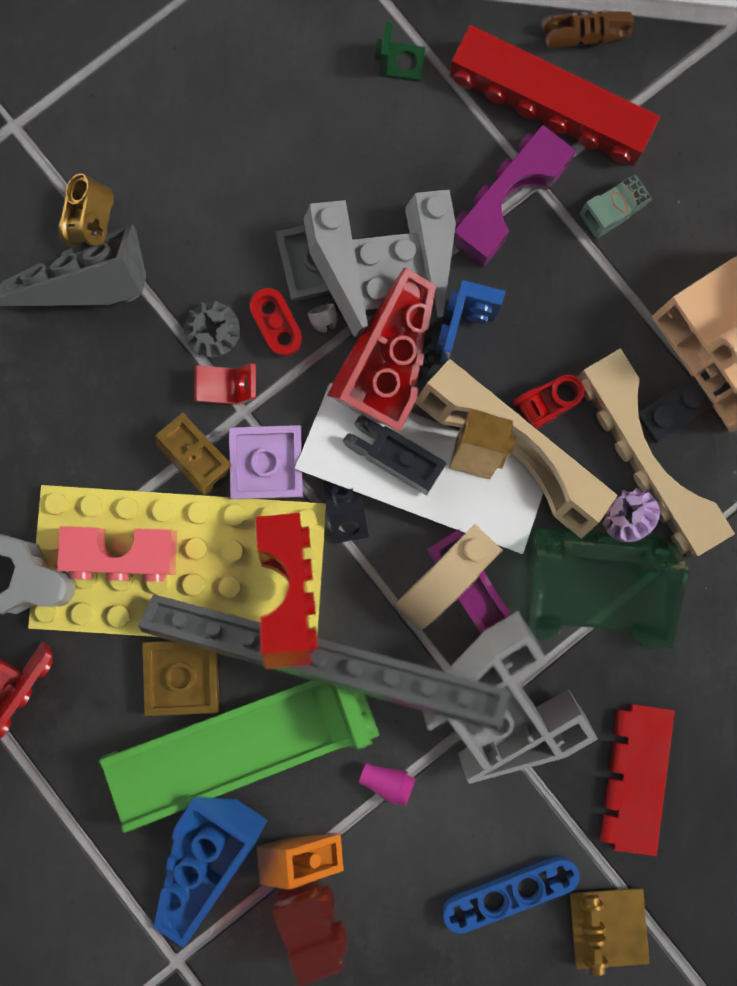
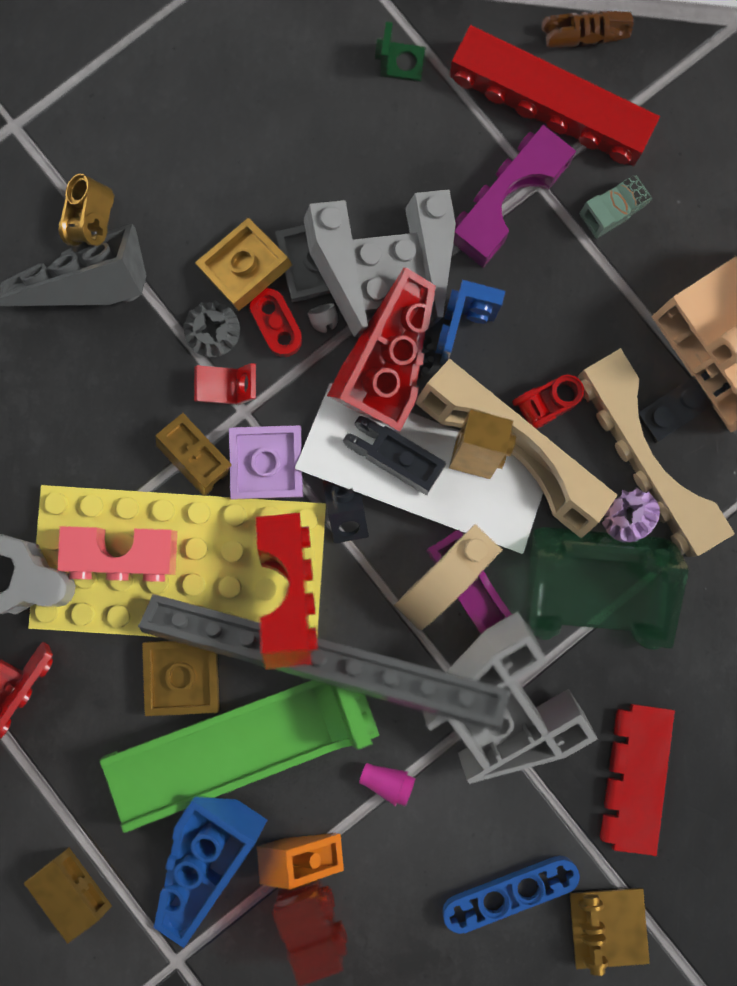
(68, 895): none -> pearl gold hinge
(243, 264): none -> pearl gold plate

